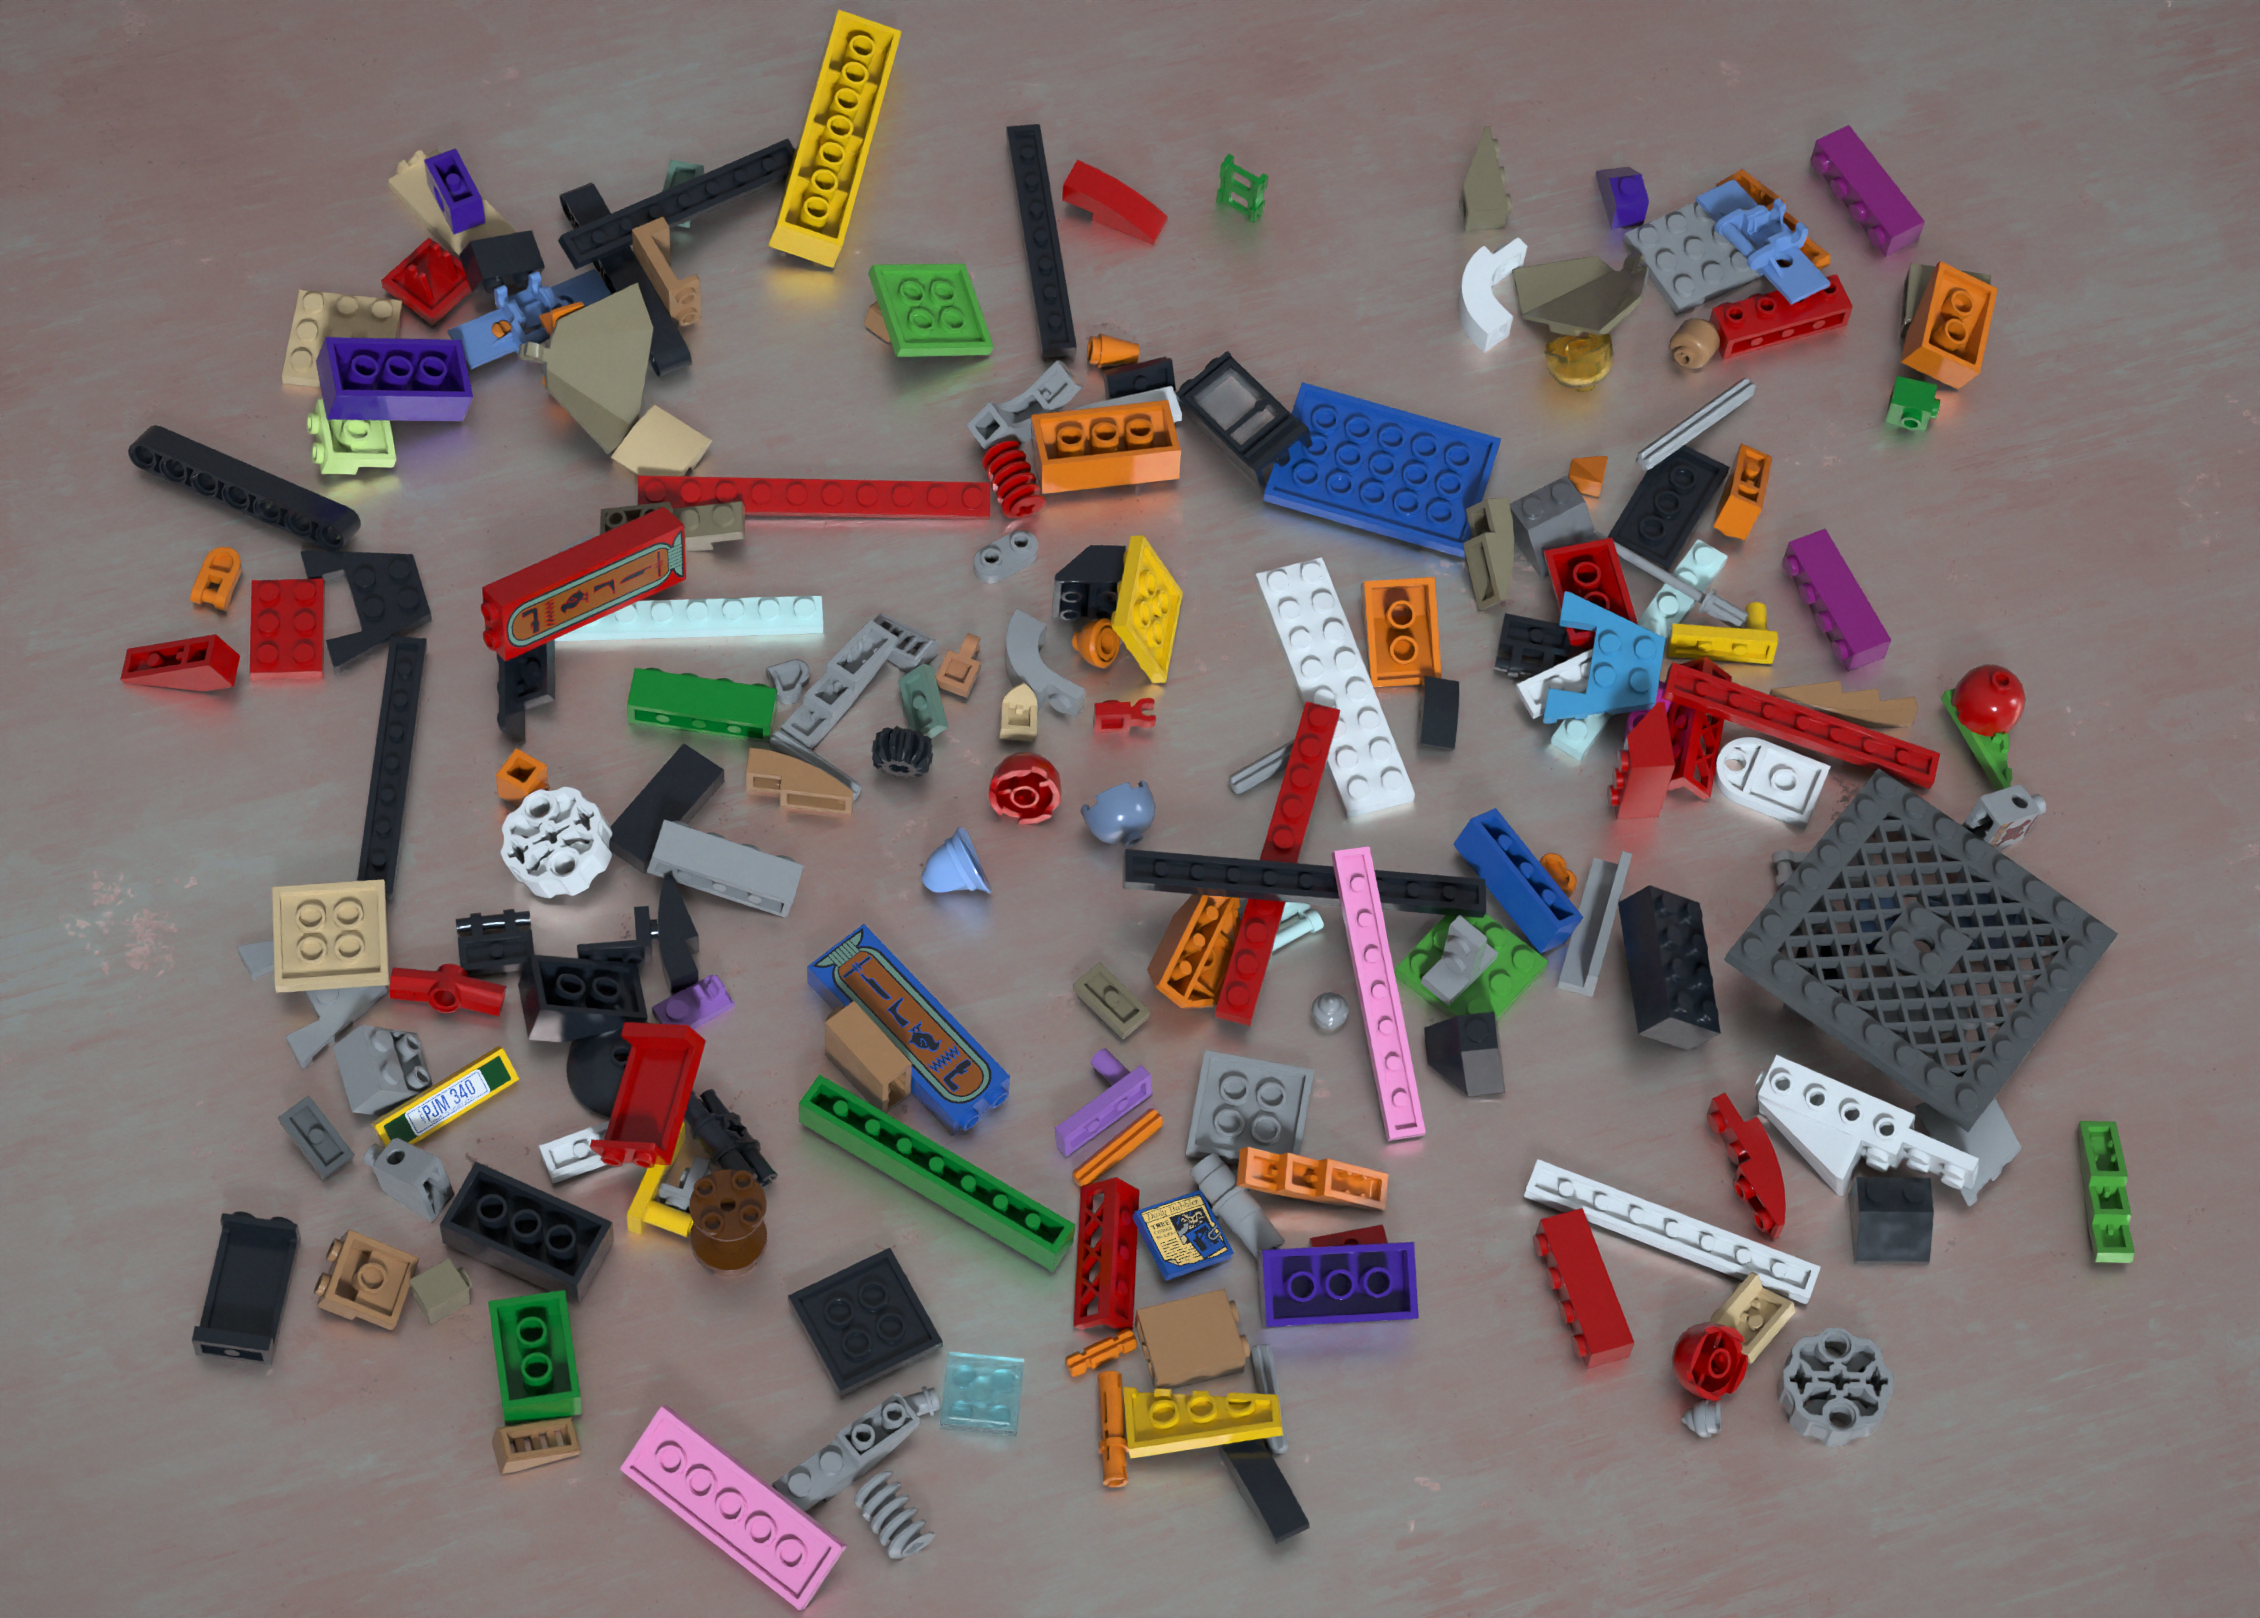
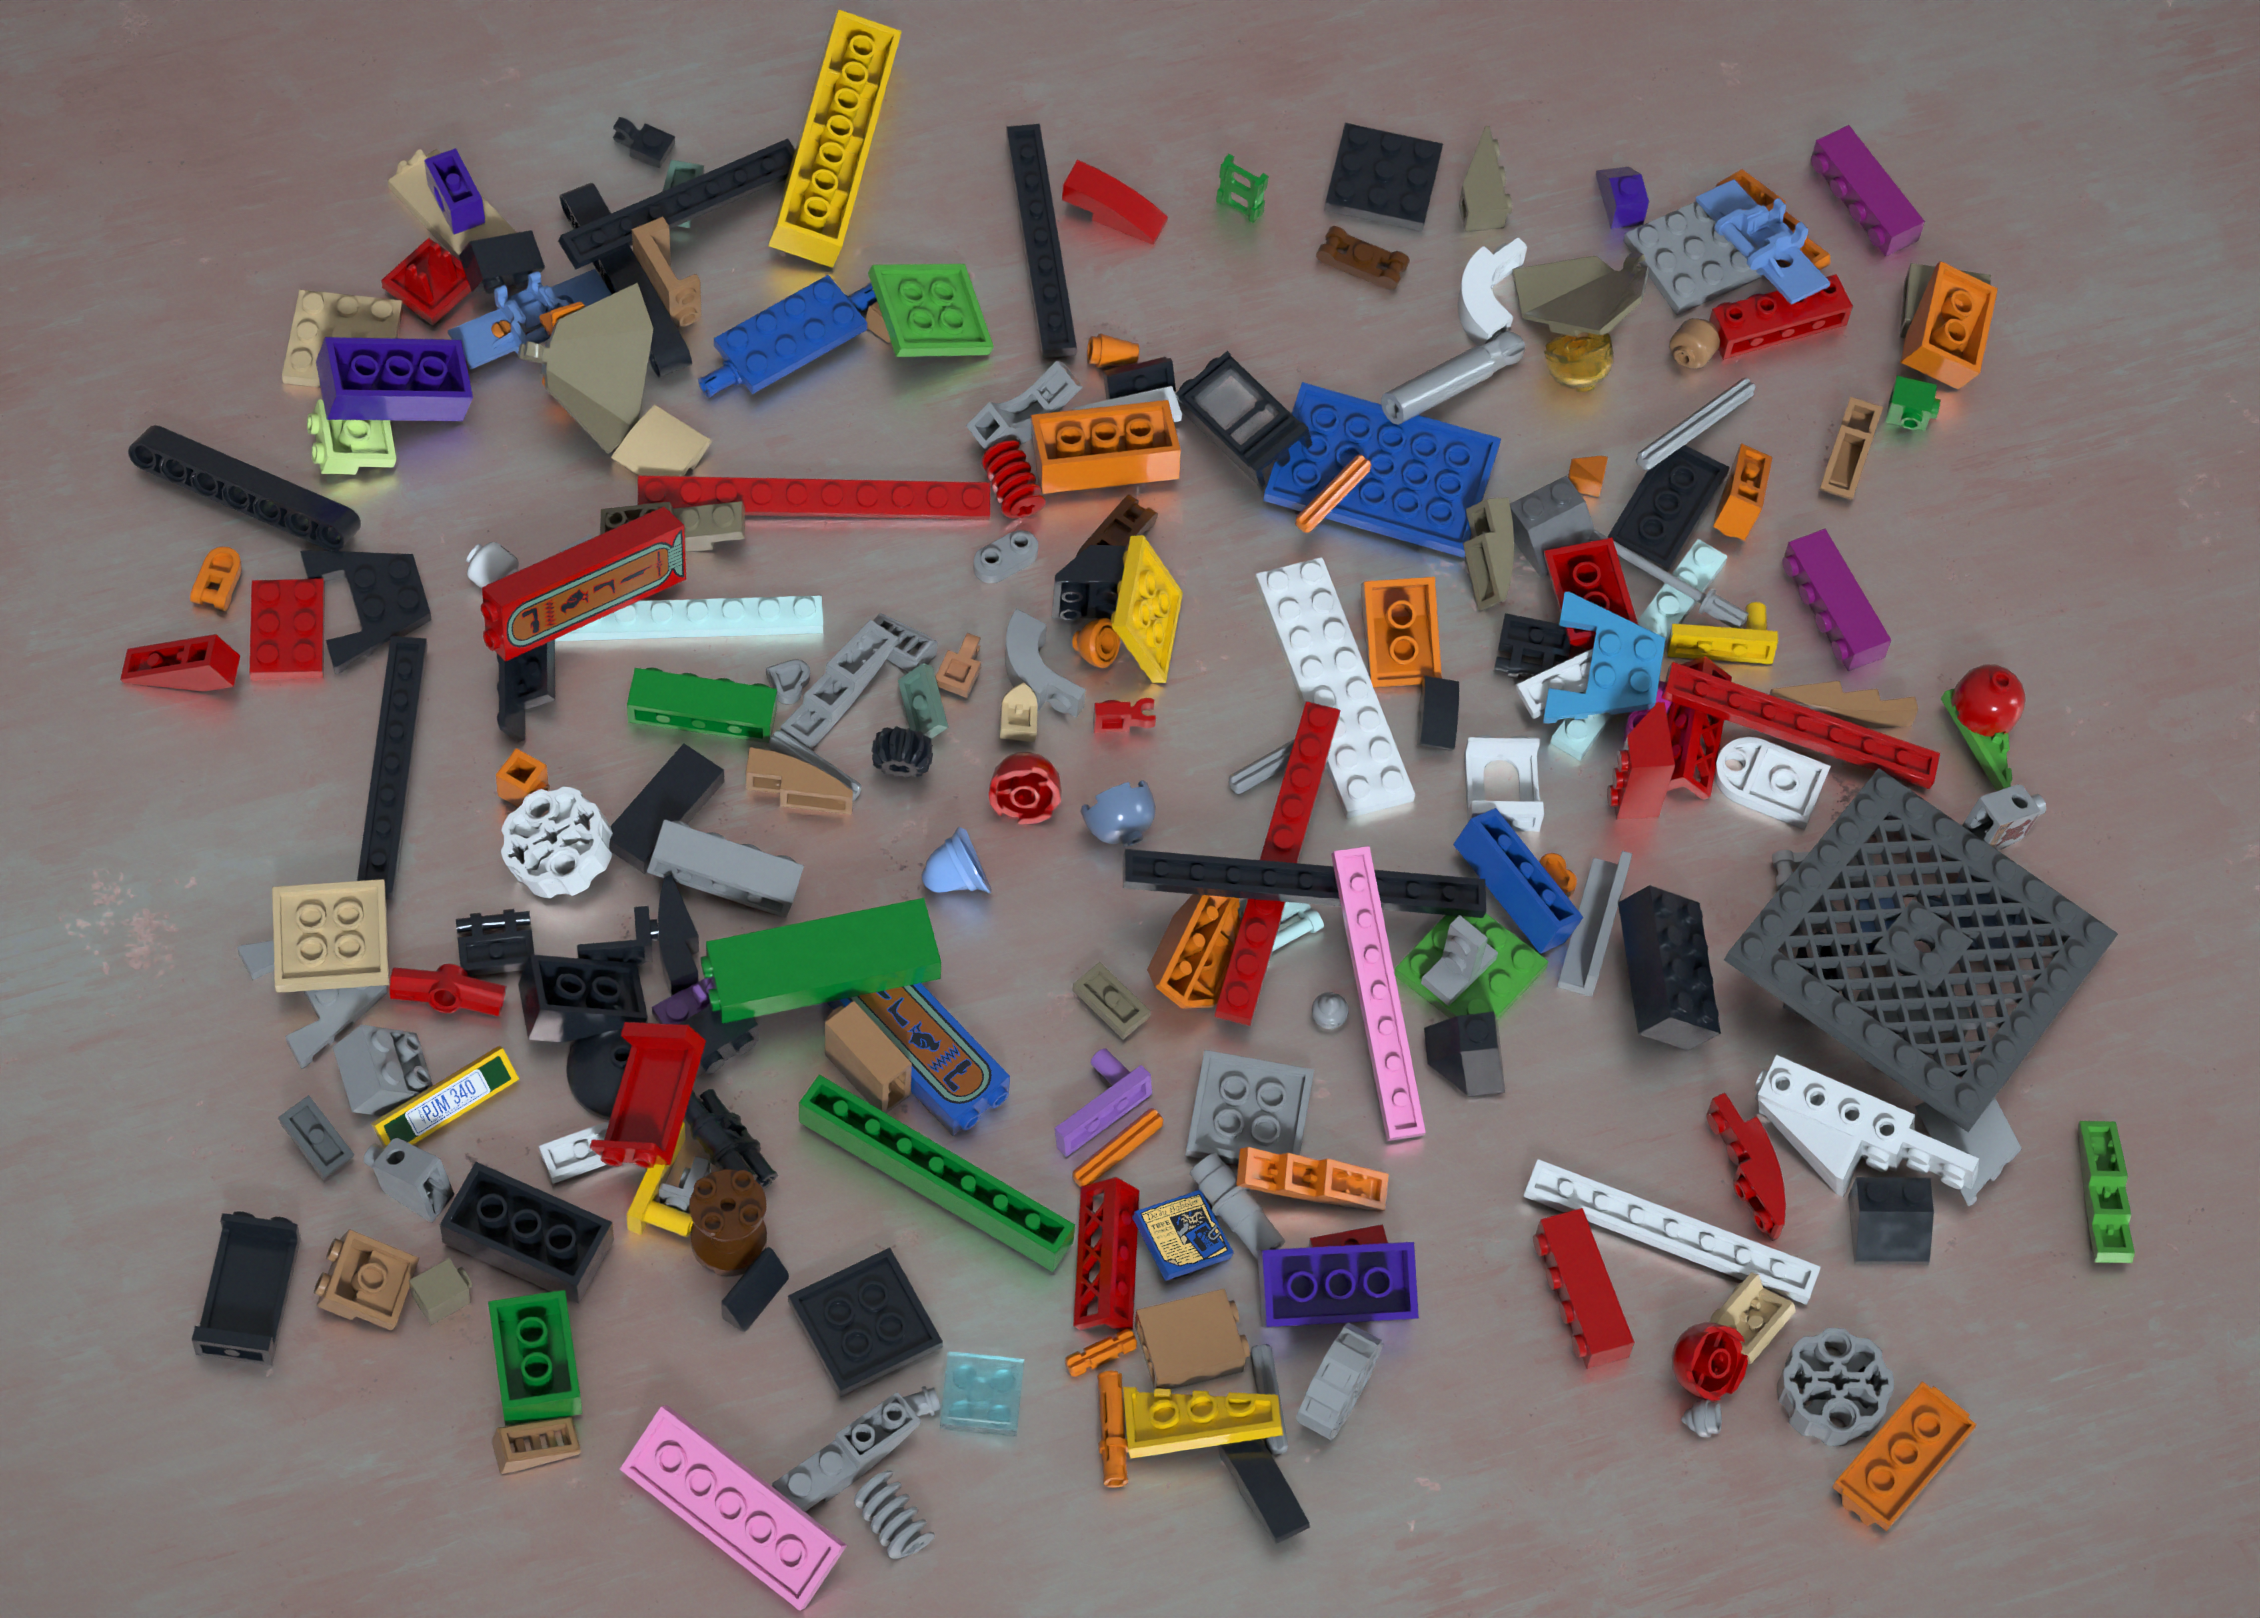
(490, 564): none -> white head
(647, 144): none -> black plate
(722, 1039): none -> black brick
(754, 1290): none -> black slope
(788, 336): none -> blue plate
(821, 960): none -> green brick
(1118, 528): none -> reddish brown plate
(1333, 493): none -> orange axle
(1339, 1381): none -> light grey connector
(1362, 259): none -> reddish brown plate
(1383, 177): none -> black plate
(1451, 377): none -> light grey piece
(1522, 754): none -> white panel
(1851, 448): none -> medium nougat slope
(1903, 1456): none -> orange brick

